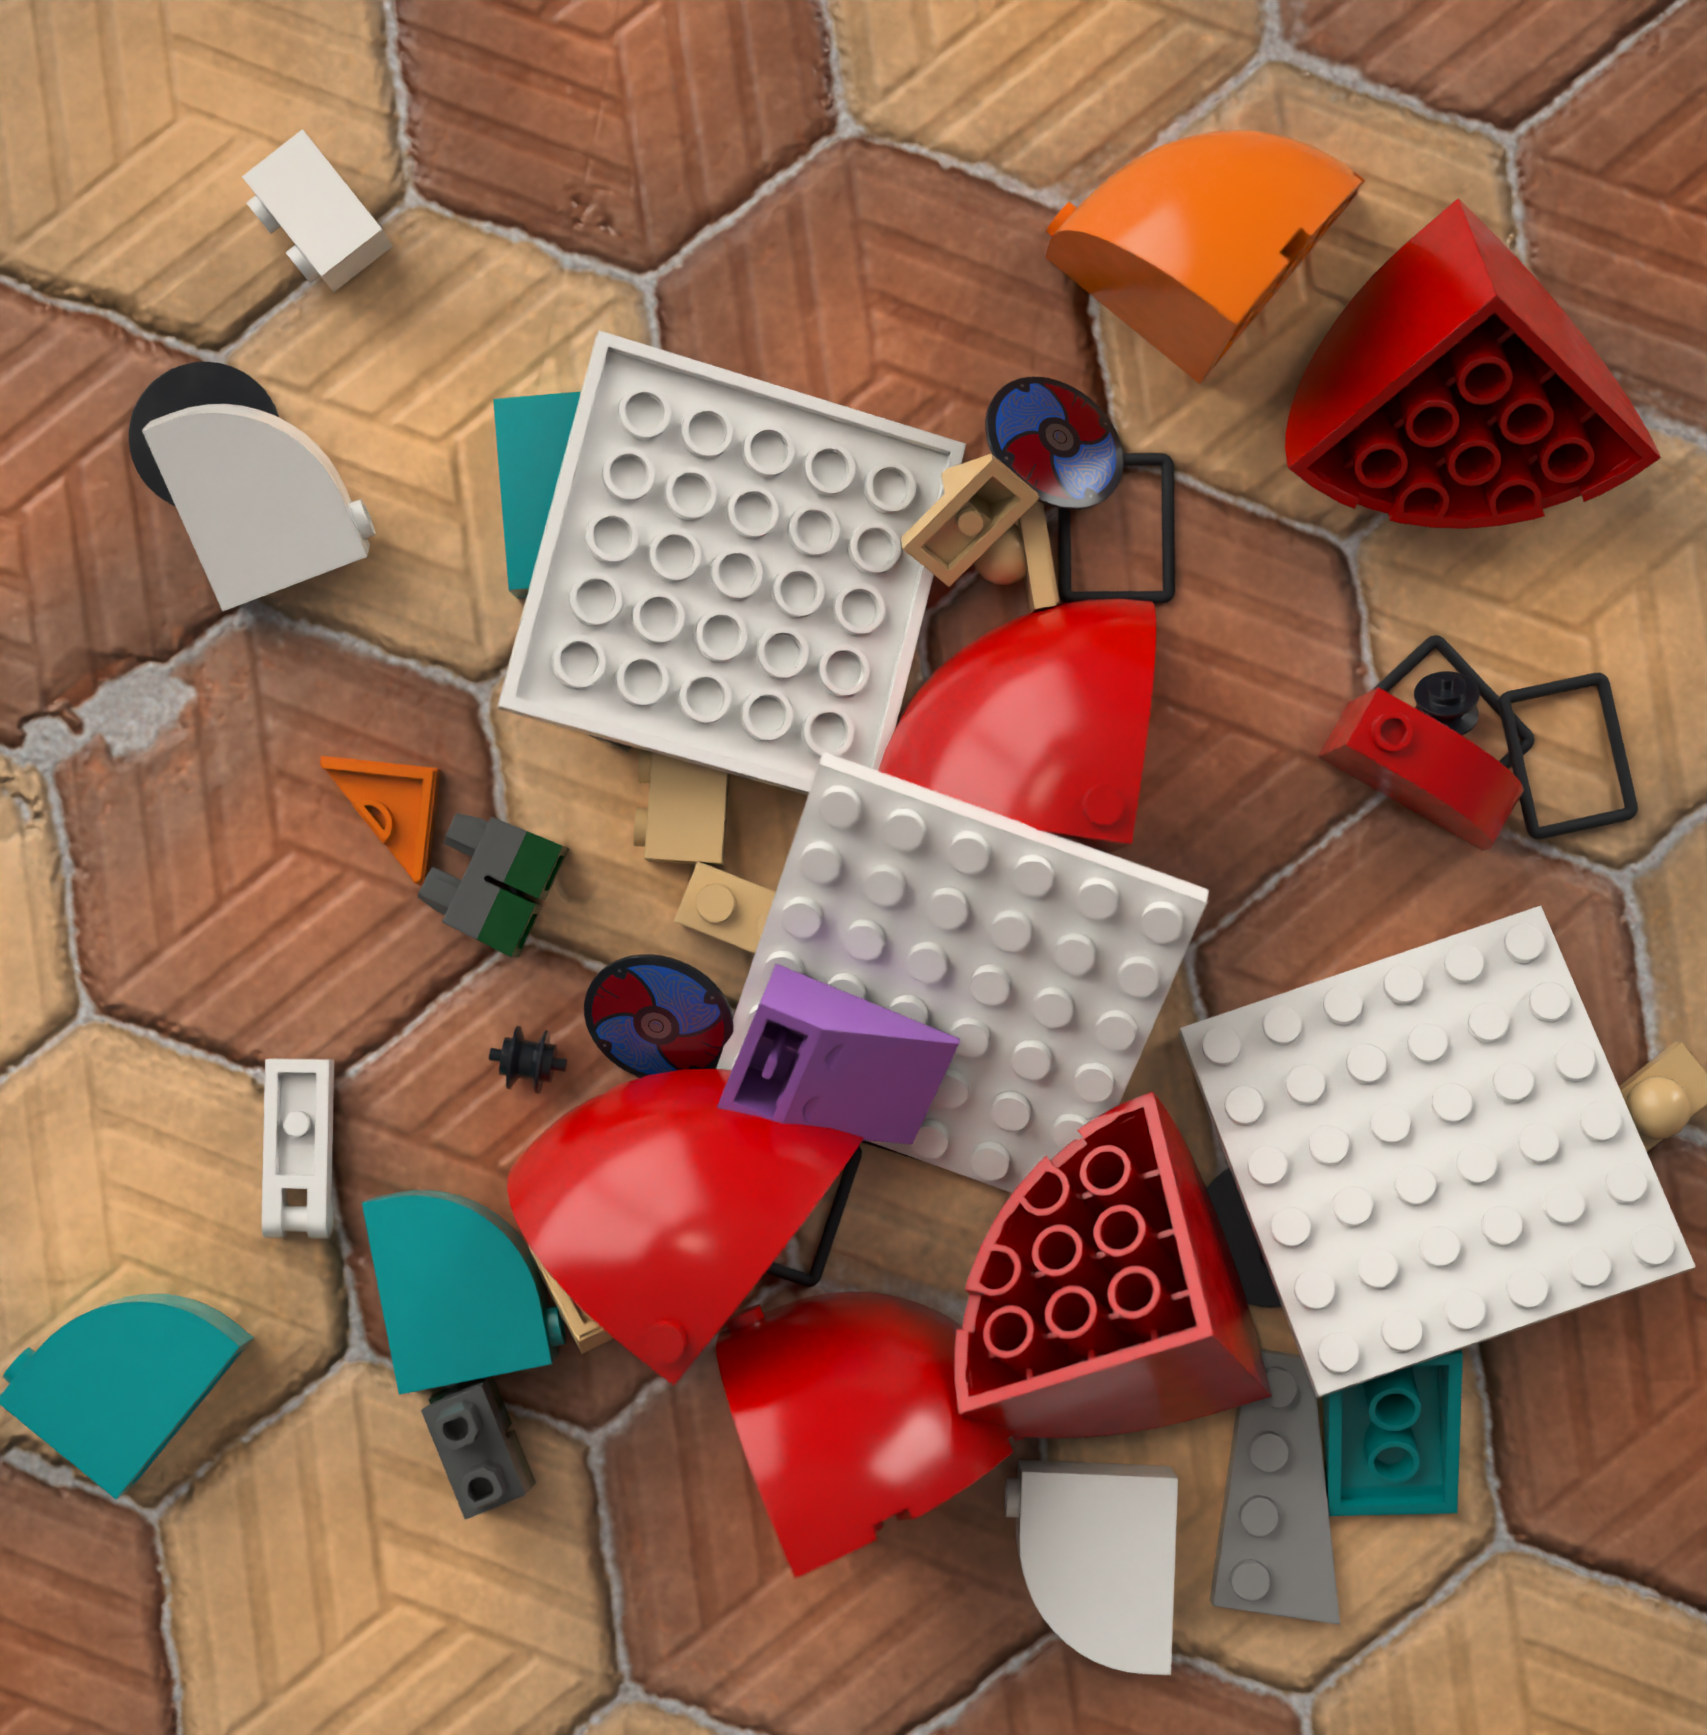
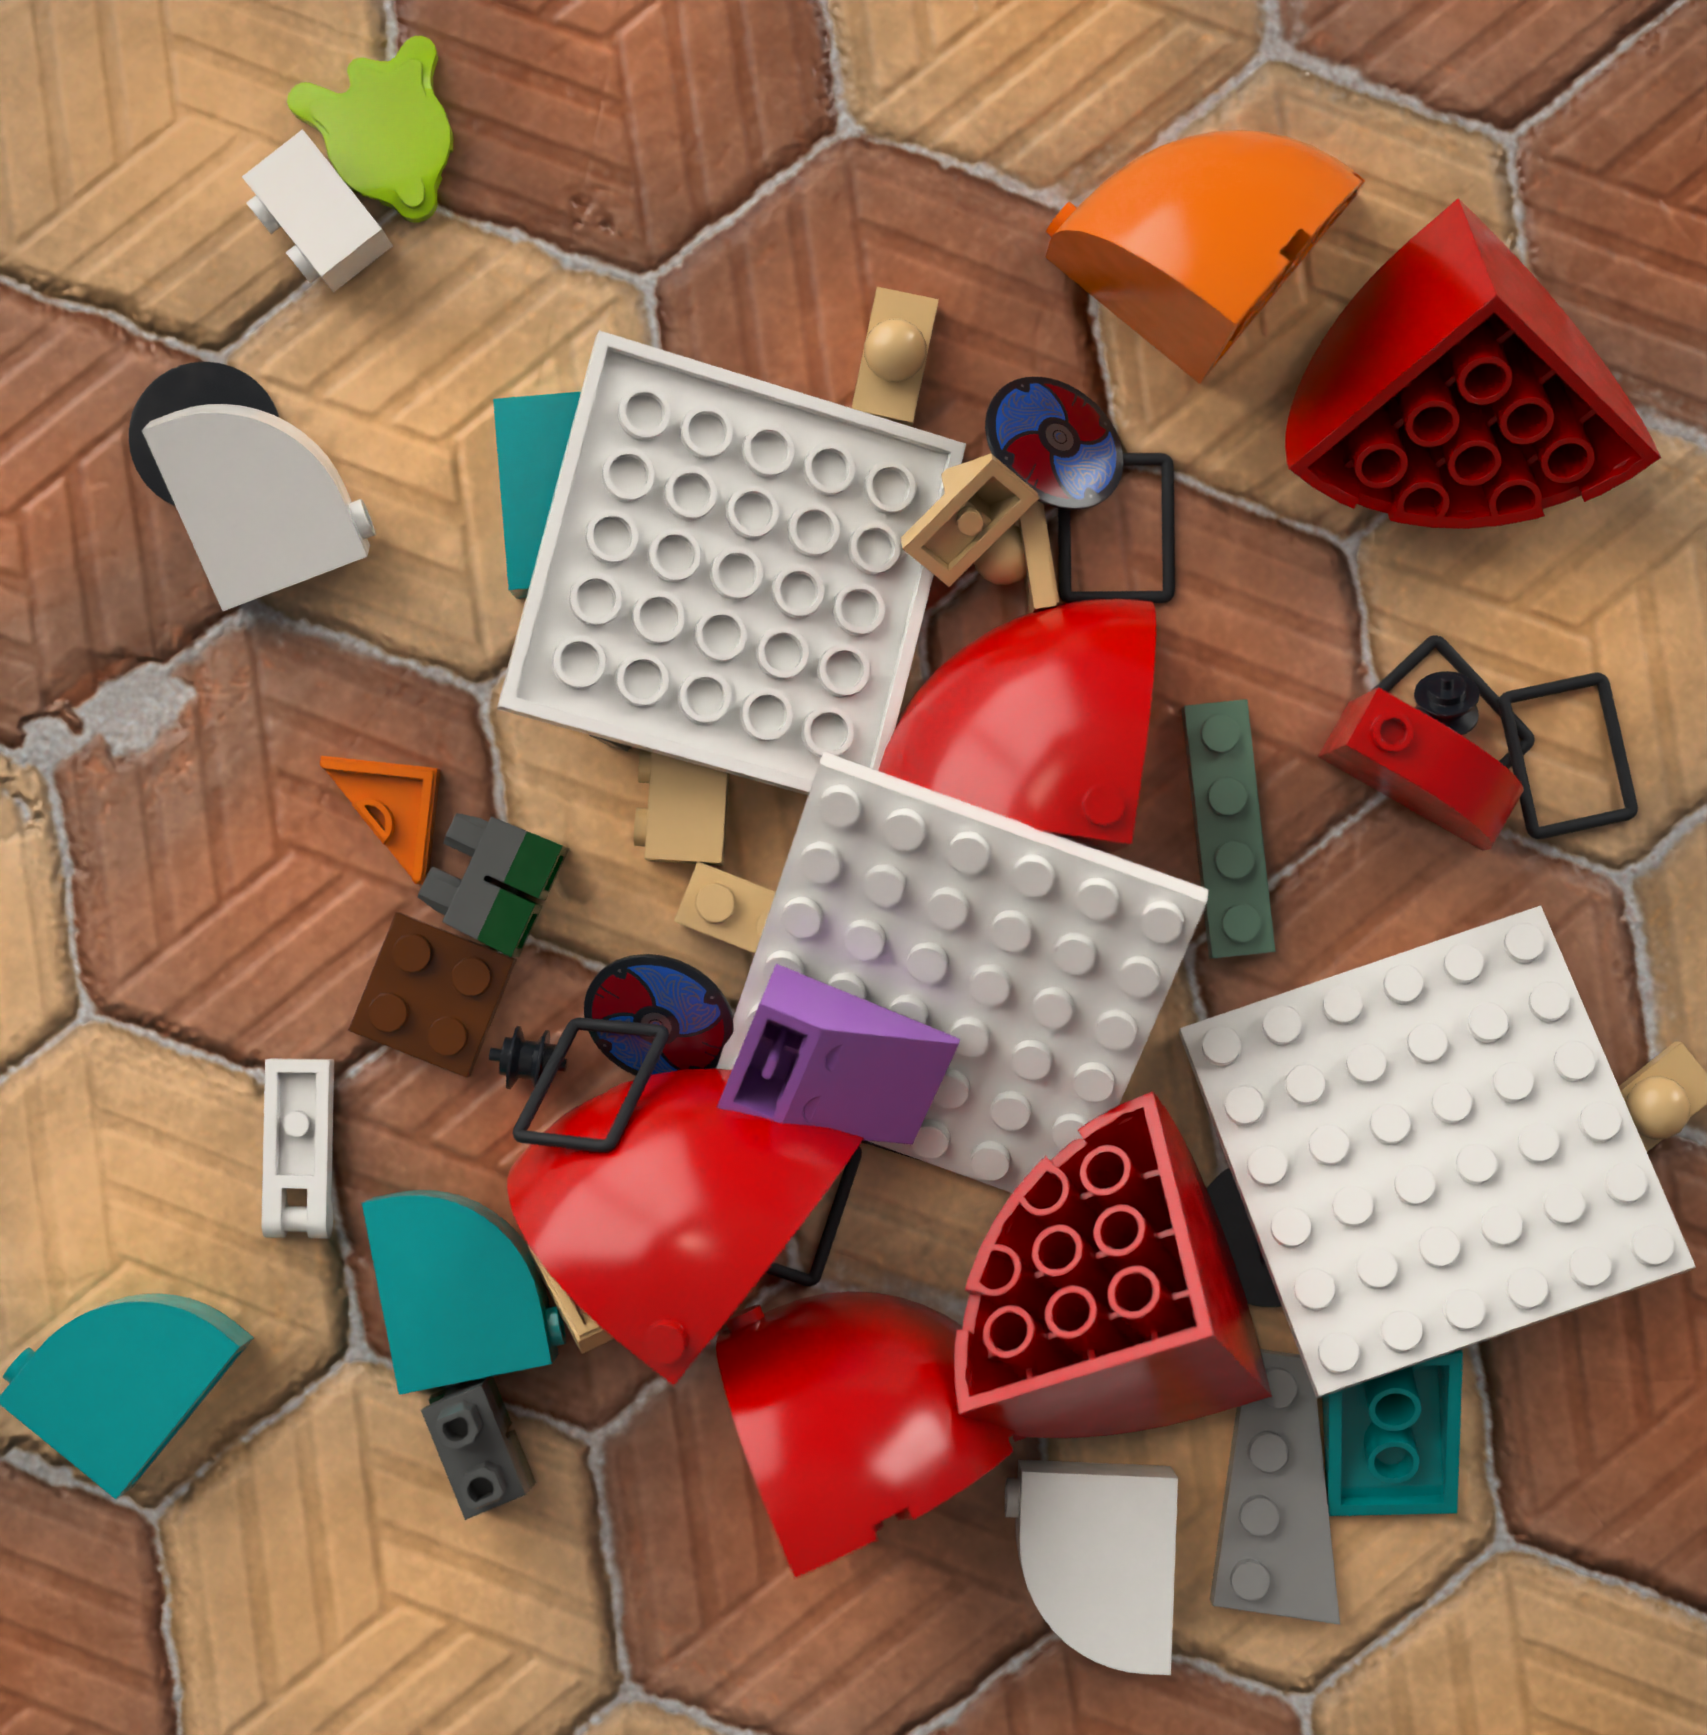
(386, 129): none -> lime tile
(432, 994): none -> reddish brown plate
(520, 1131): none -> black piece
(895, 355): none -> tan tile
(1228, 828): none -> sand green plate

